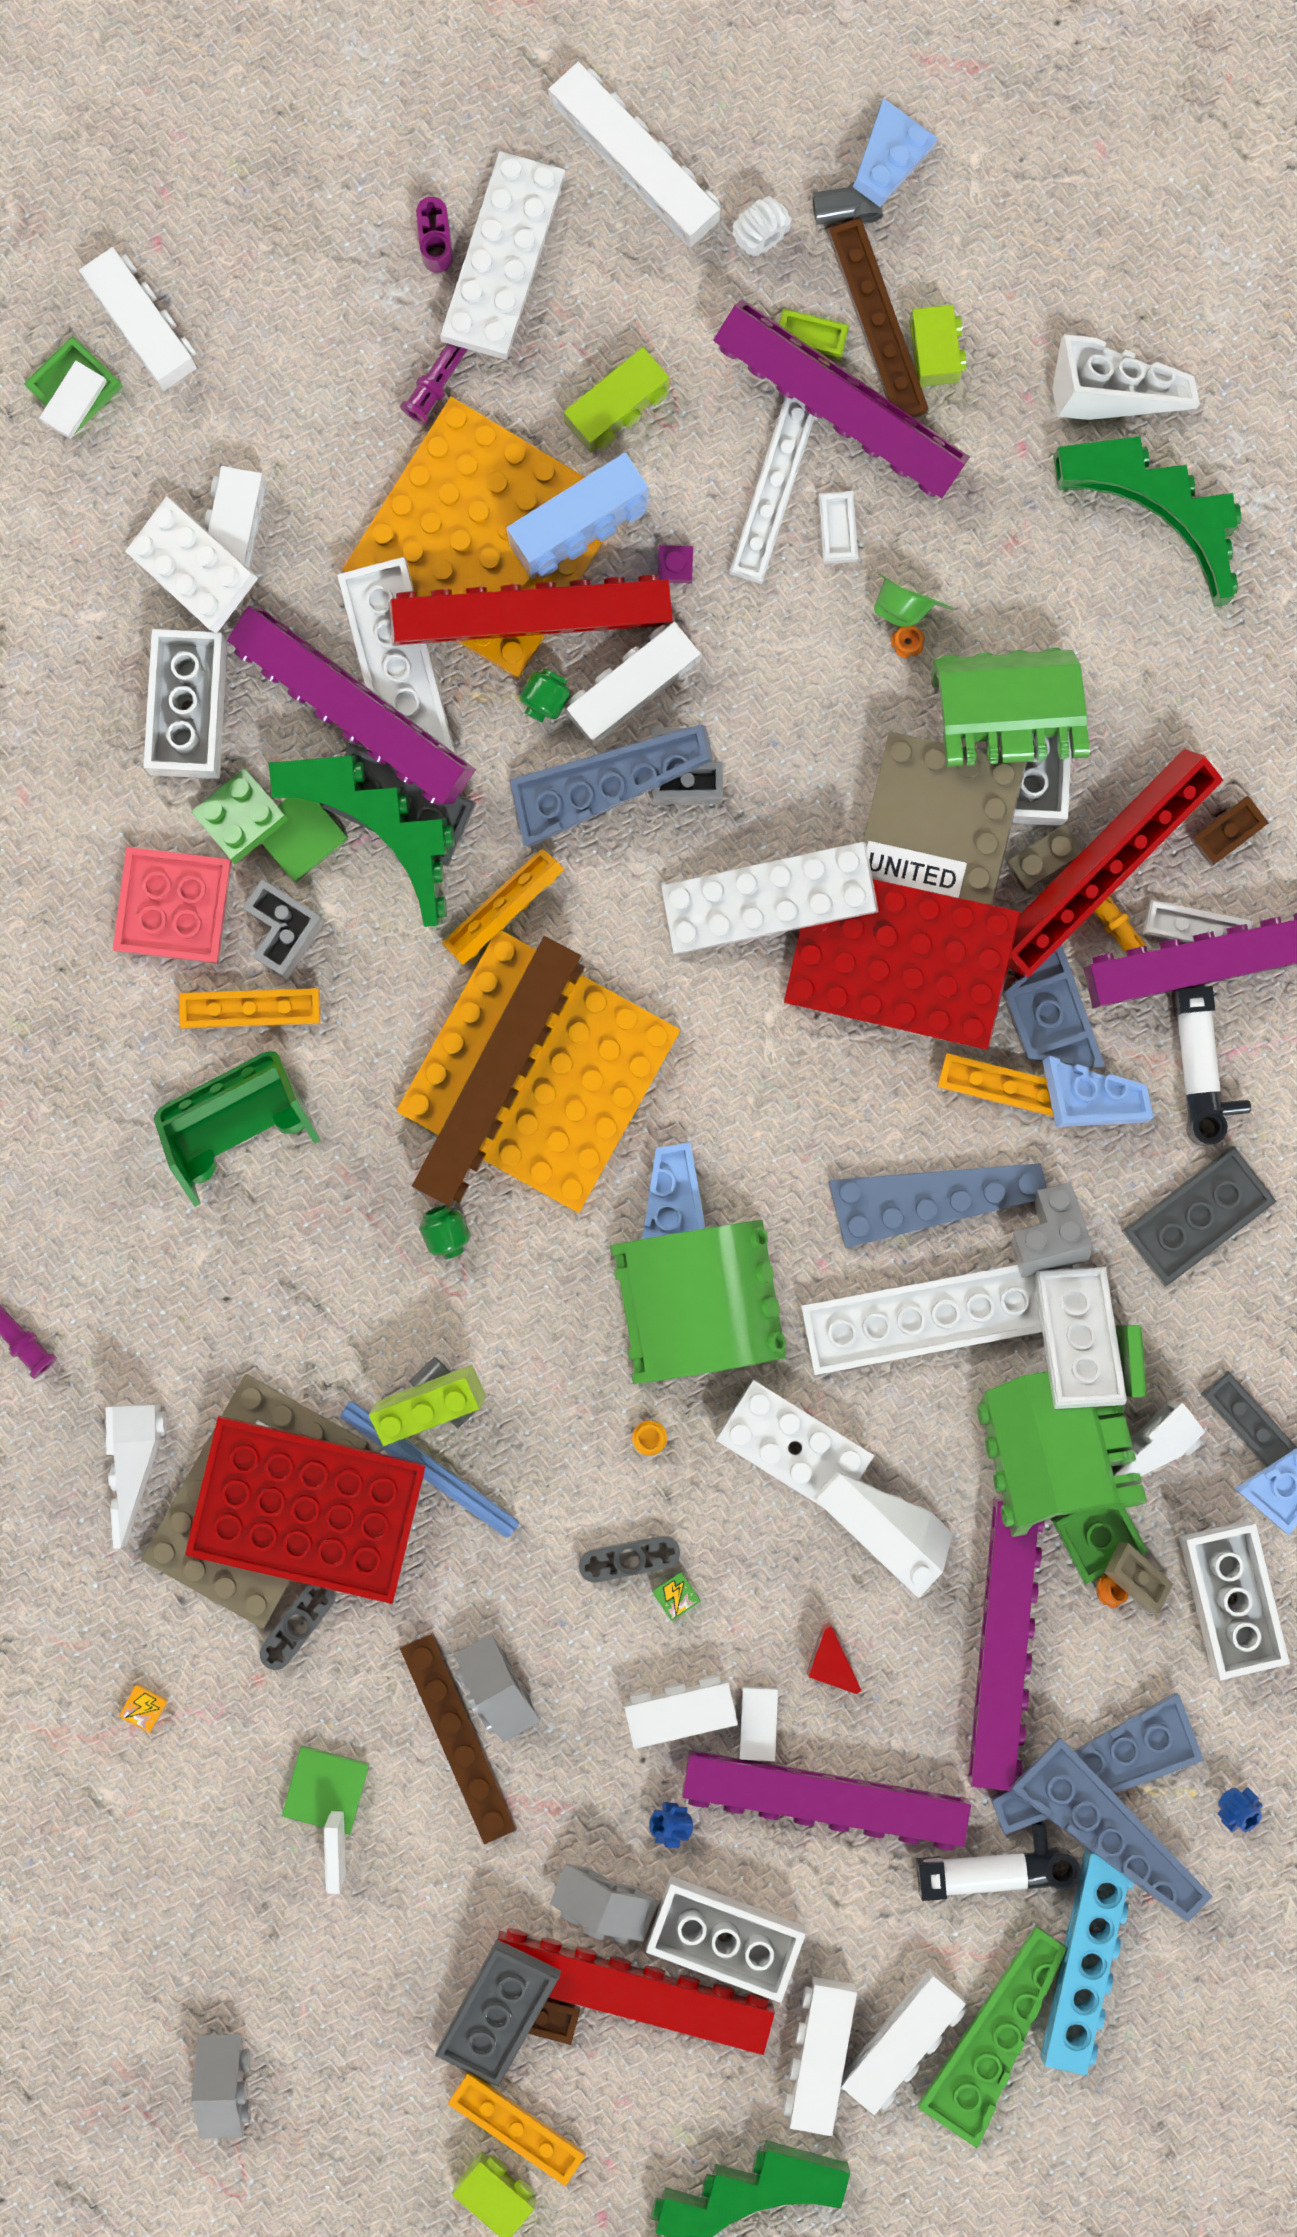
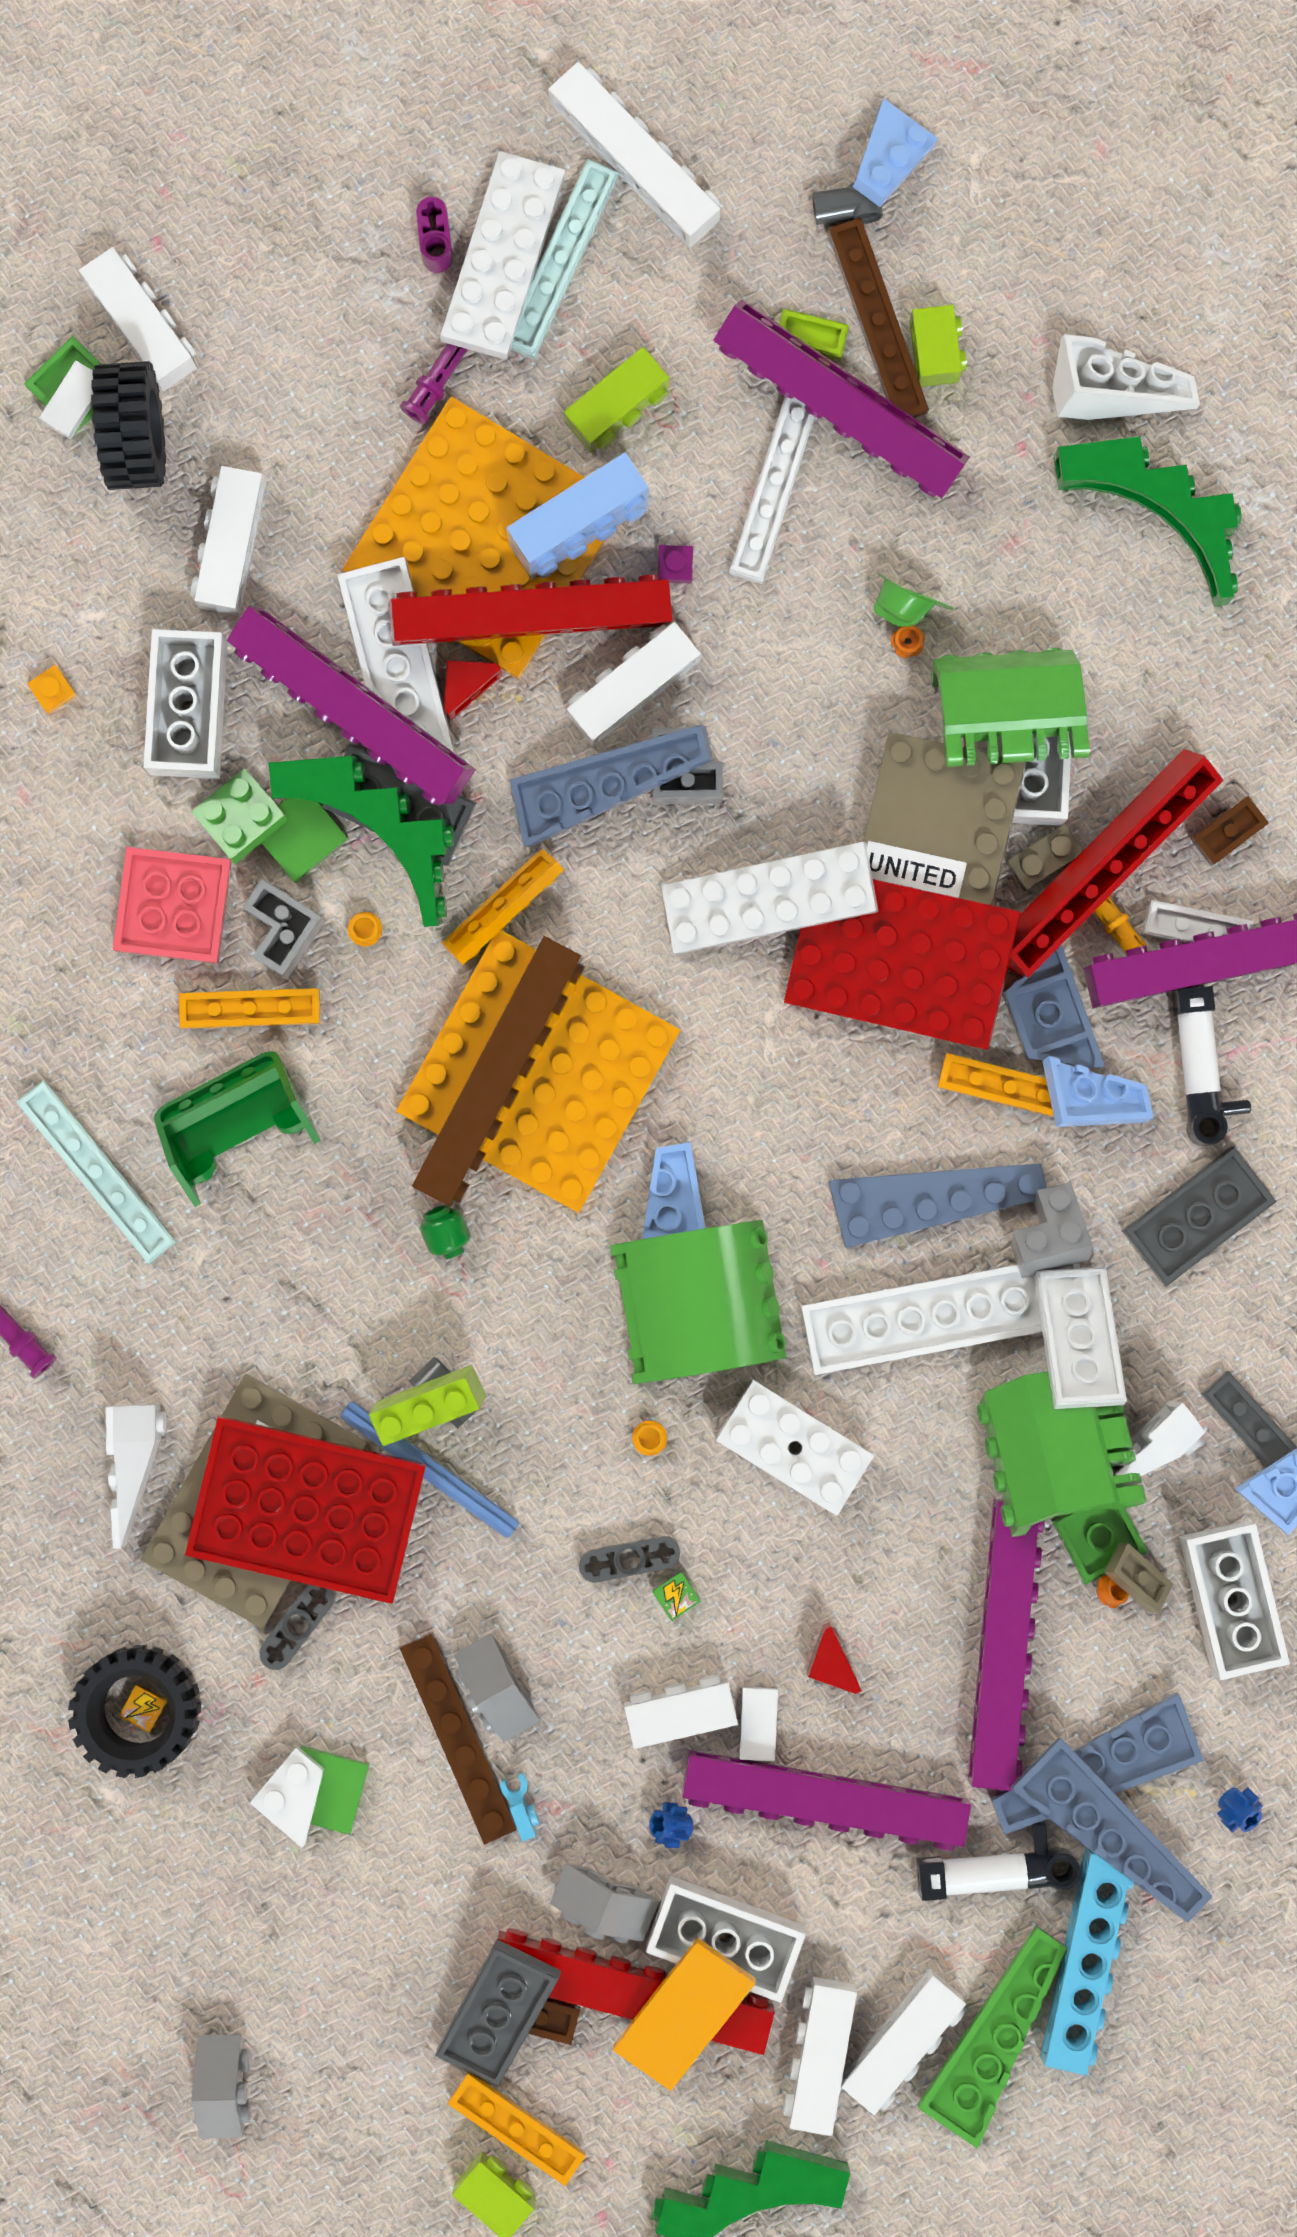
(52, 689): none -> light orange plate
(96, 1172): none -> light aqua tile
(100, 1739): none -> black tyre
(128, 425): none -> black tyre
(191, 564): white plate -> none
(291, 1795): none -> white wing
(334, 1852): white tile -> none
(365, 929): none -> light orange plate
(466, 683): none -> red slope
(523, 1814): none -> medium azure plate
(544, 695): green head -> none
(563, 256): none -> light aqua tile
(684, 2014): none -> light orange tile
(761, 226): white gear -> none
(838, 527): white tile -> none
(899, 1534): white wedge -> none
(1132, 1359): bright green tile -> none

